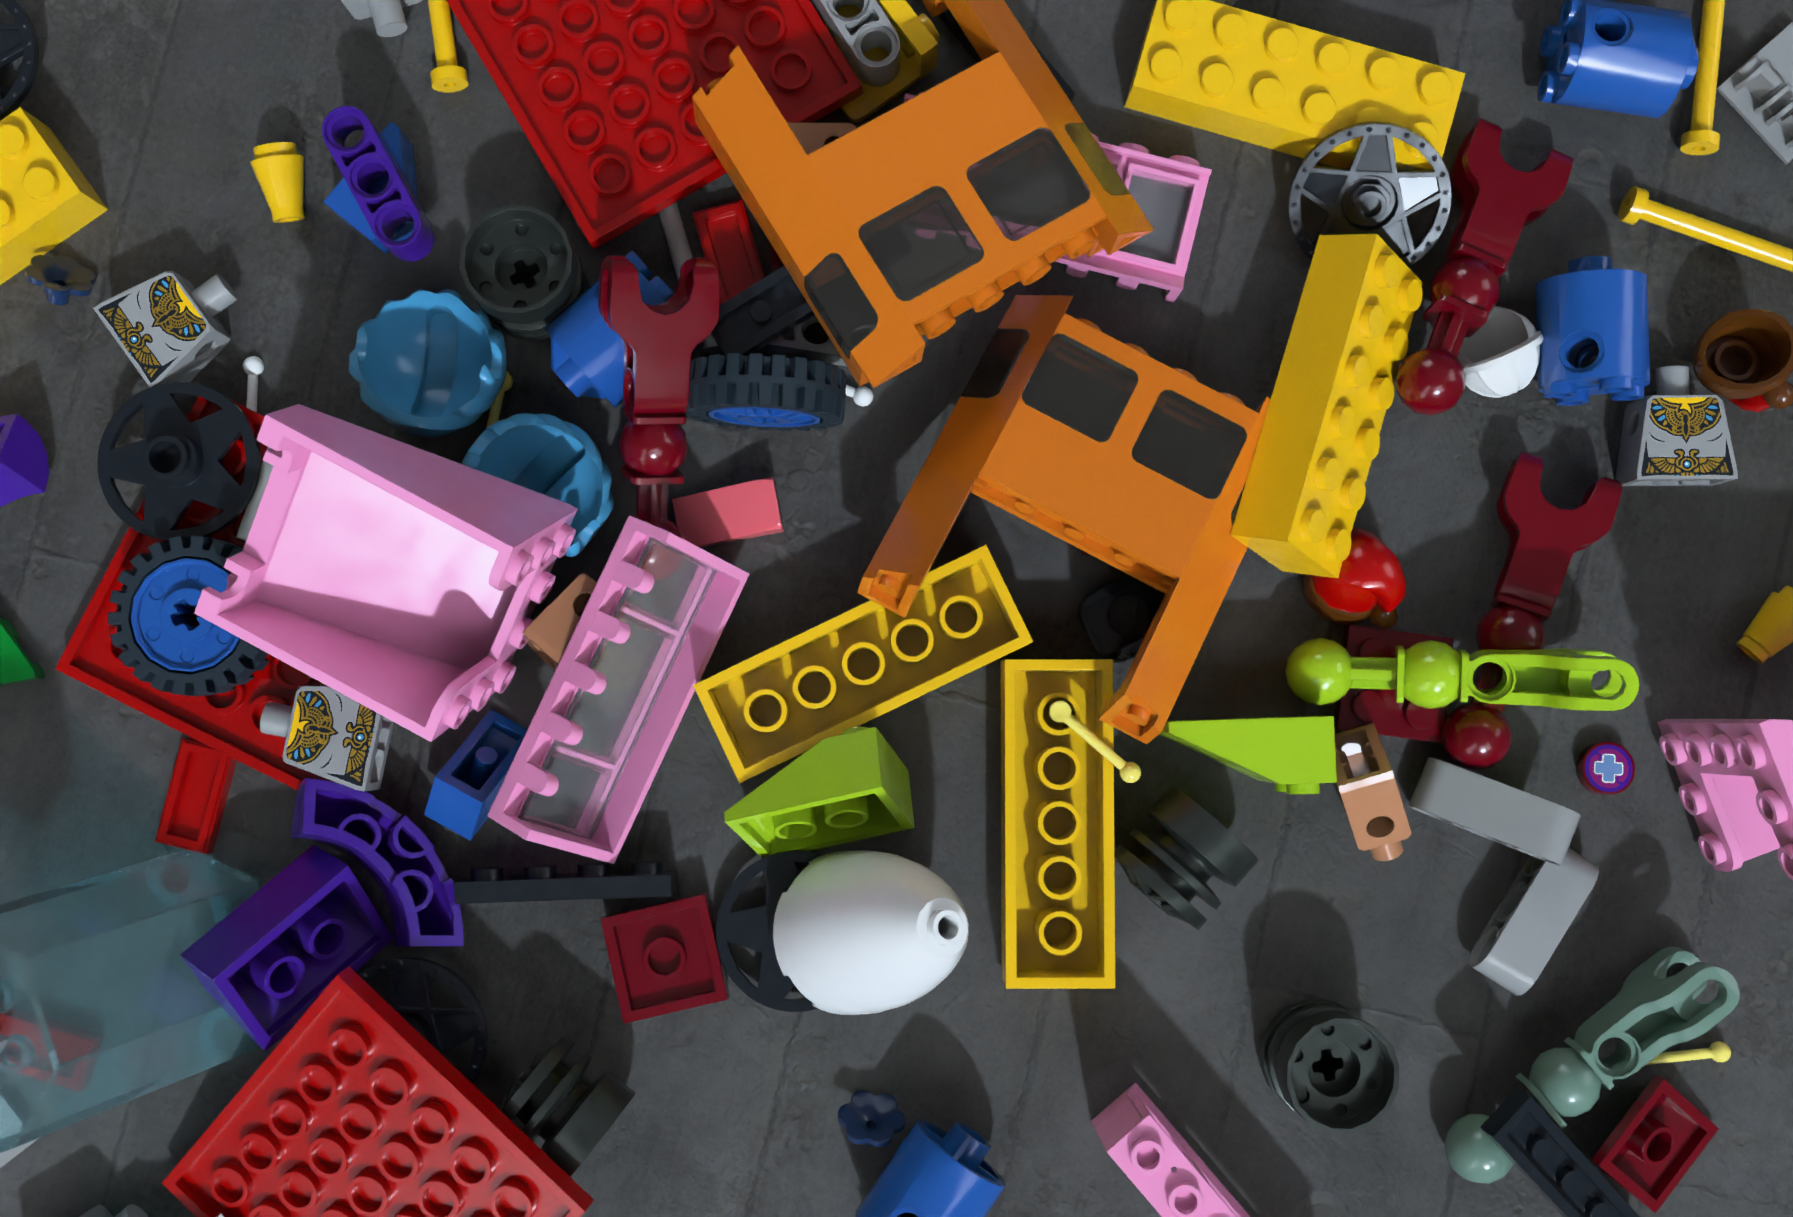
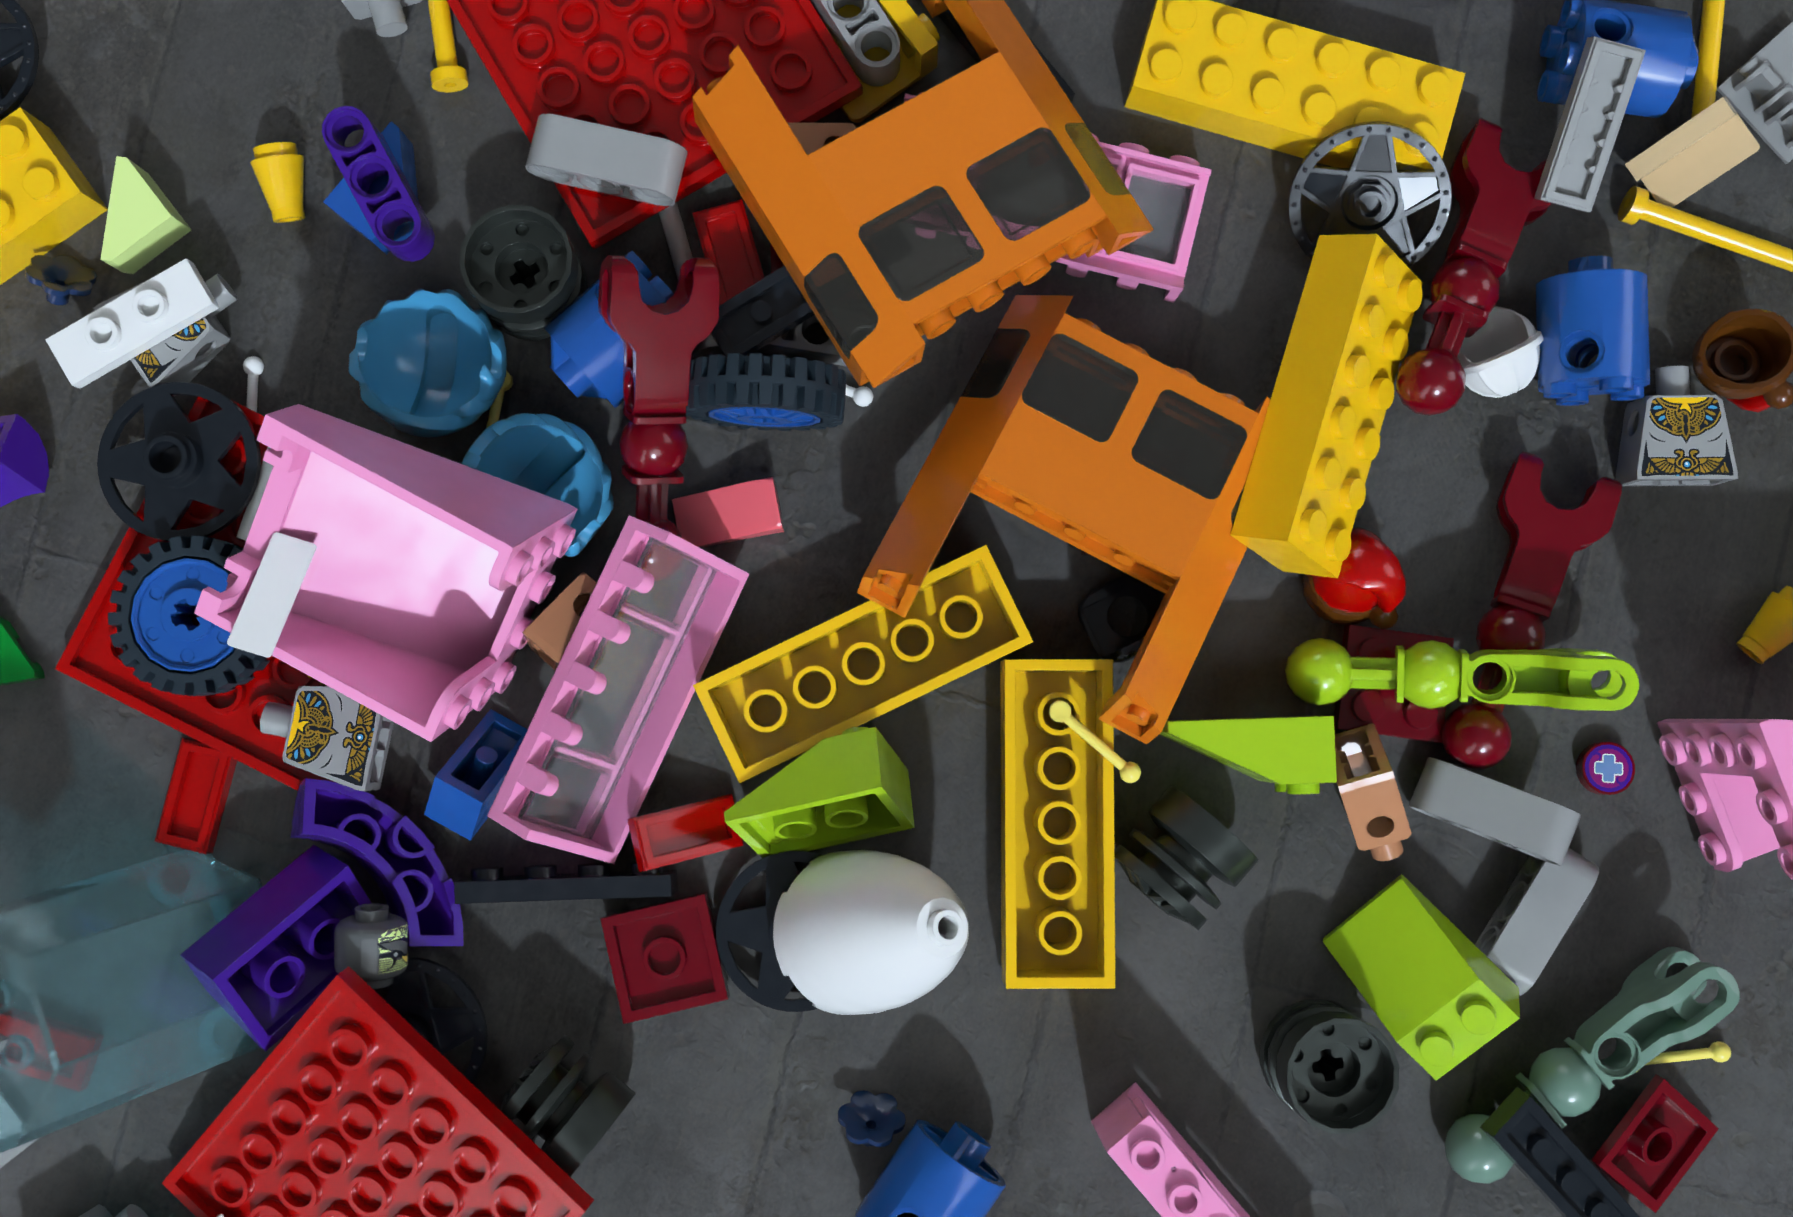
(132, 323): none -> white plate
(138, 220): none -> yellowish green slope
(271, 595): none -> white sticker
(372, 944): none -> dark grey head
(606, 159): none -> light grey beam
(682, 833): none -> red tile
(1423, 977): none -> lime slope
(1589, 123): none -> light grey plate
(1694, 154): none -> tan panel

